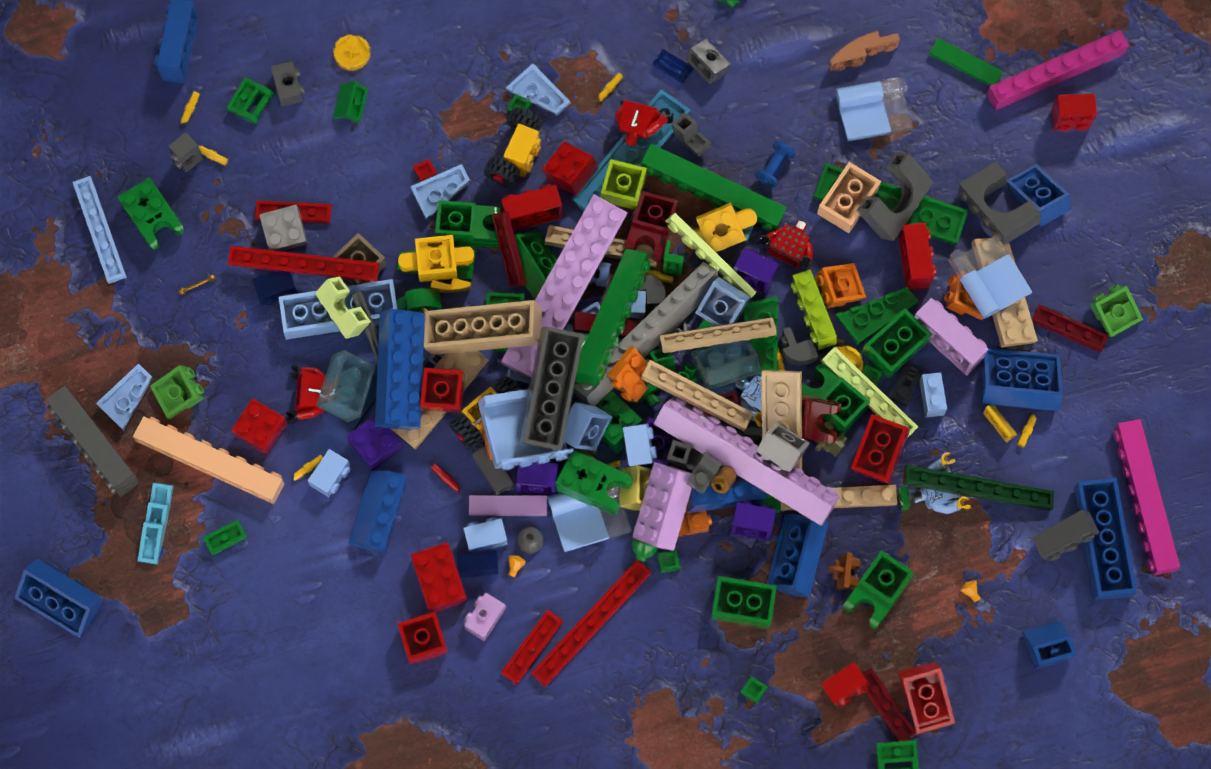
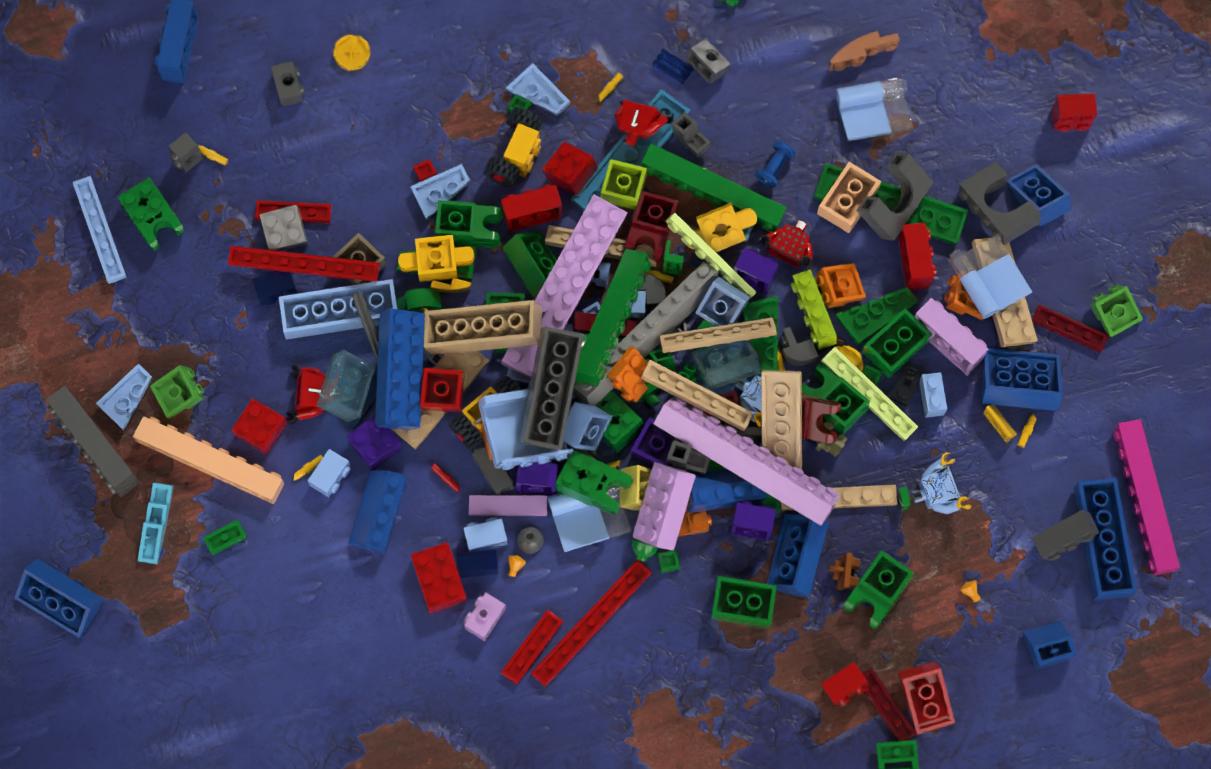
(181, 291): pearl gold hinge -> none
(190, 107): yellow piece -> none
(245, 97): green plate -> none
(332, 297): yellowish green arch -> none
(350, 101): green panel -> none
(422, 638): red brick -> none
(508, 249): dark red tile -> none
(639, 444): light blue brick -> none
(703, 472): dark grey brick -> none
(723, 479): pearl gold brick -> none
(753, 689): green tile -> none
(782, 447): light grey brick -> none
(880, 449): red brick -> none
(965, 62): green tile -> none
(978, 487): dark green tile -> none
(1057, 70): dark pink brick -> none

